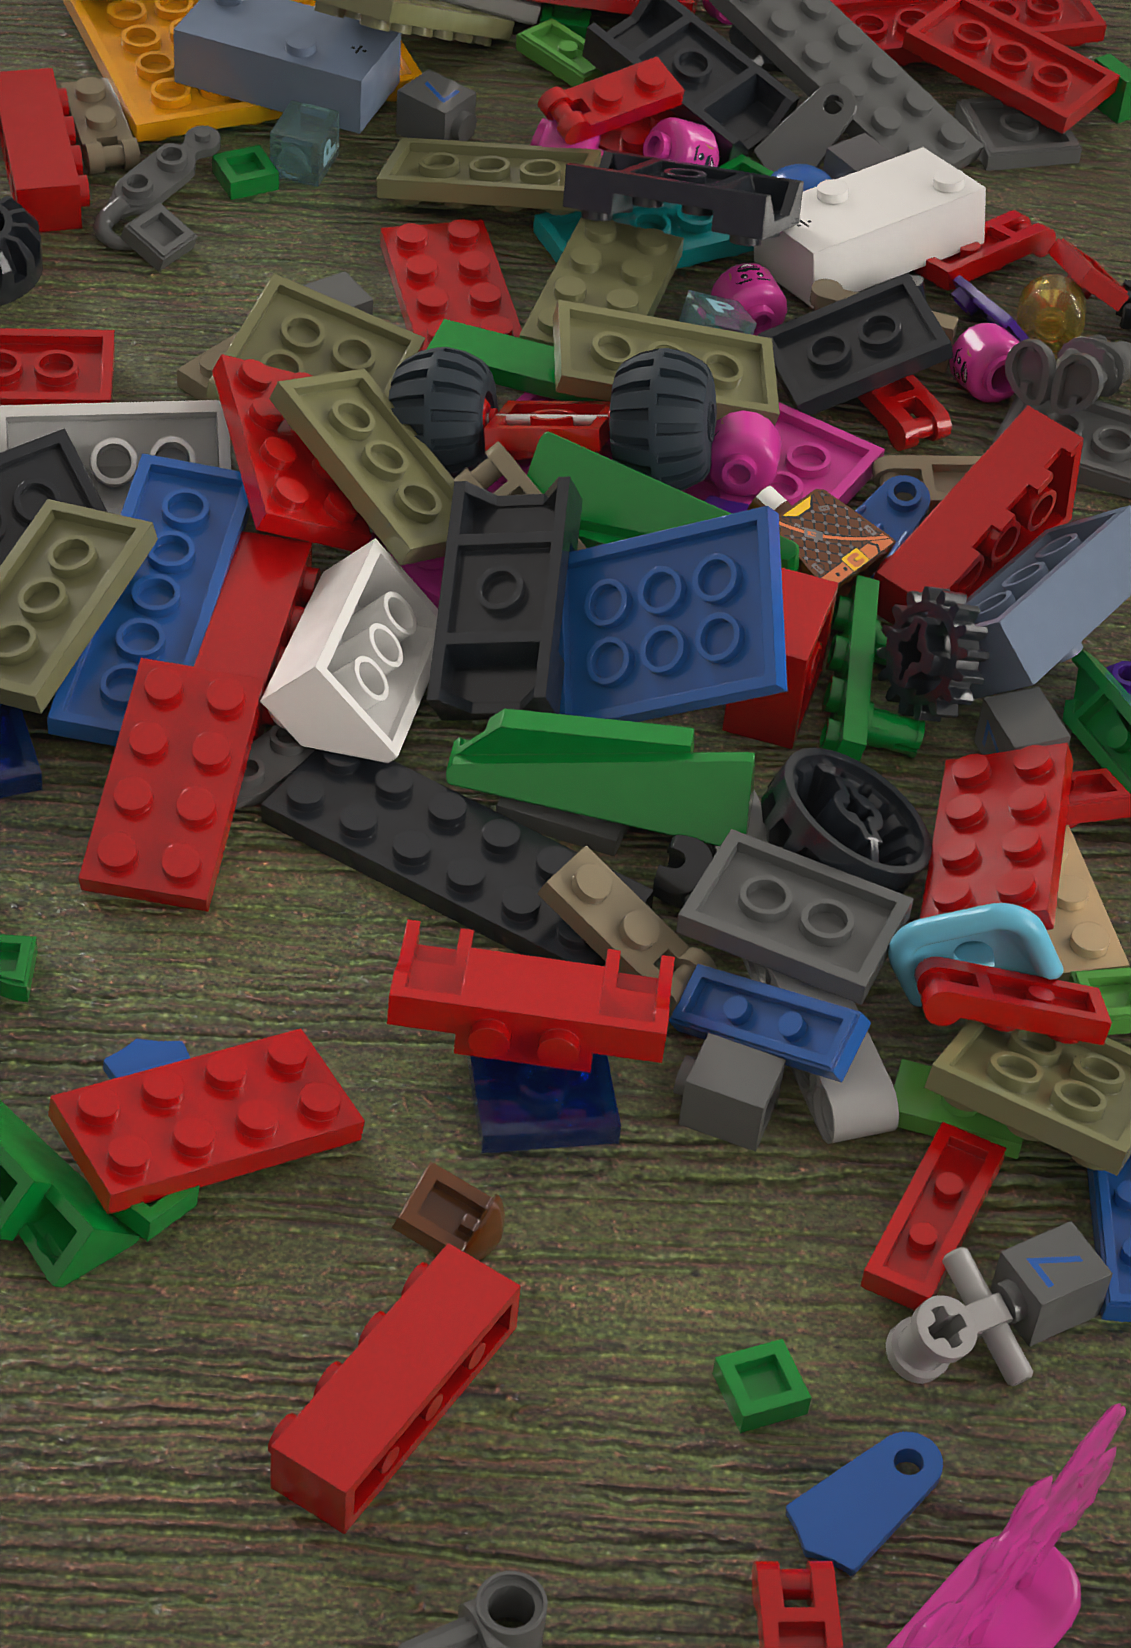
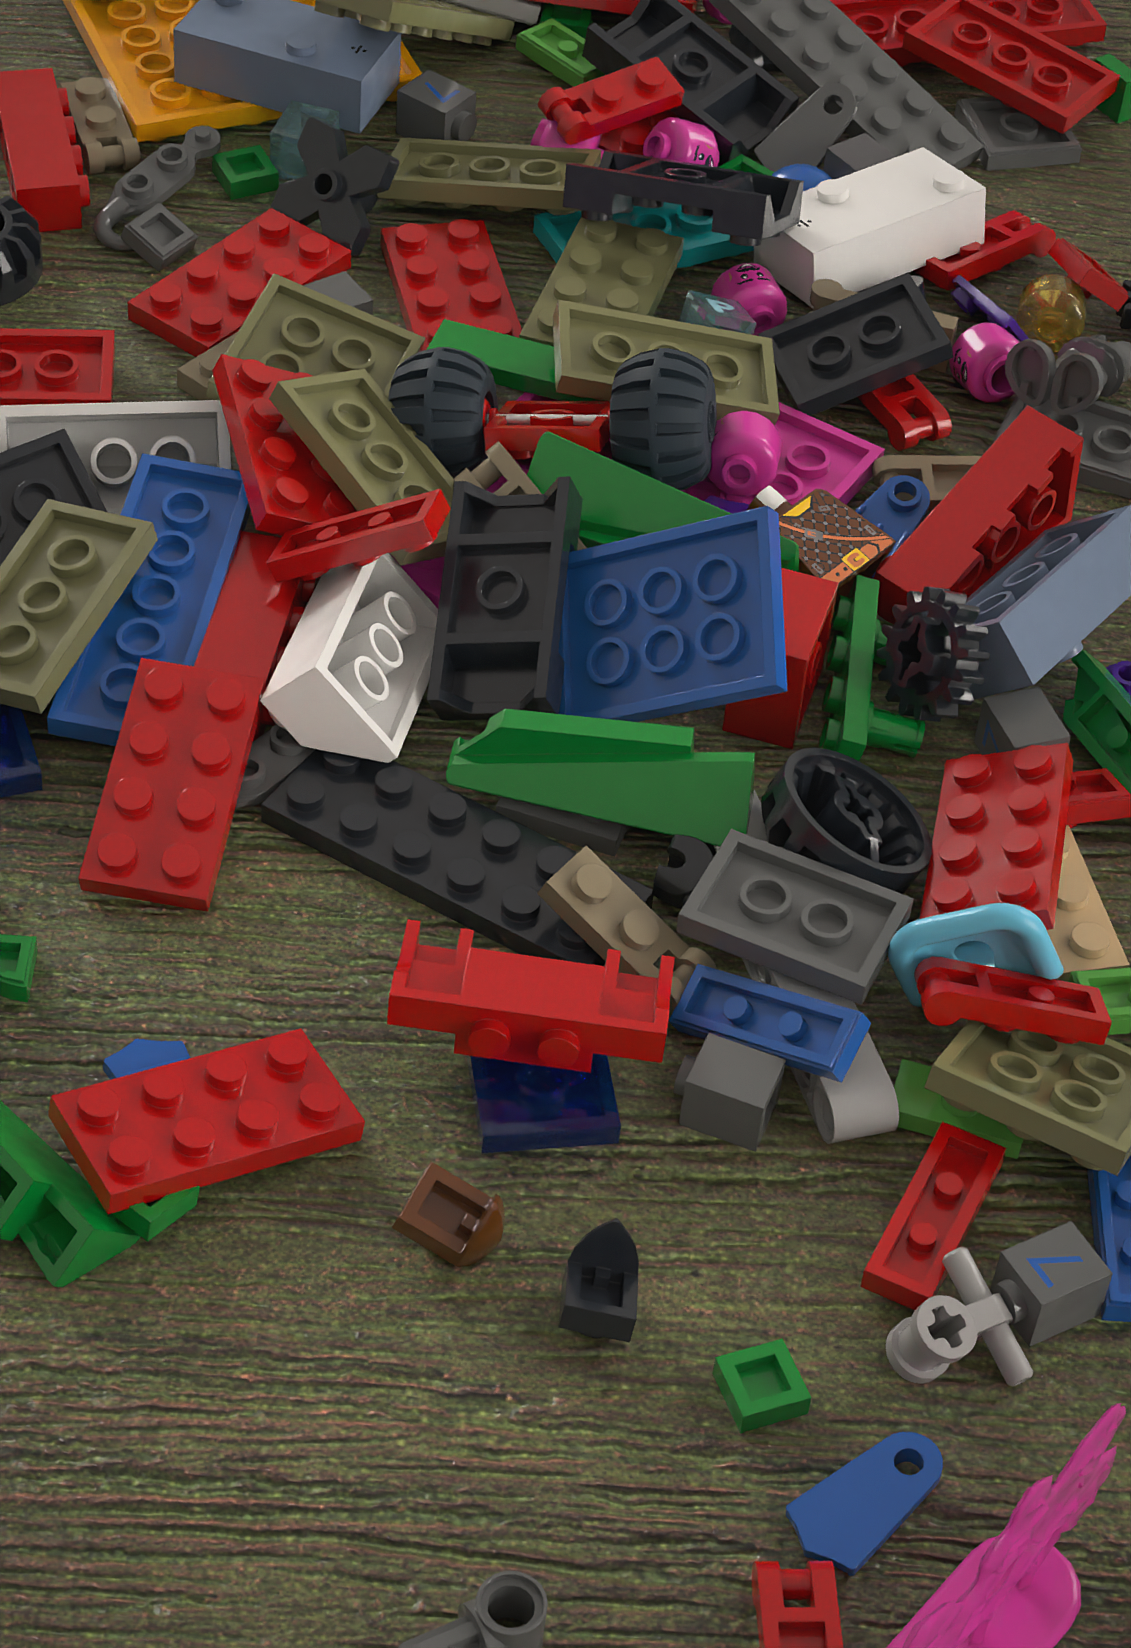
(219, 287): none -> red plate
(337, 186): none -> black plant
(359, 537): none -> red plate
(392, 1387): red brick -> none
(601, 1284): none -> black plate

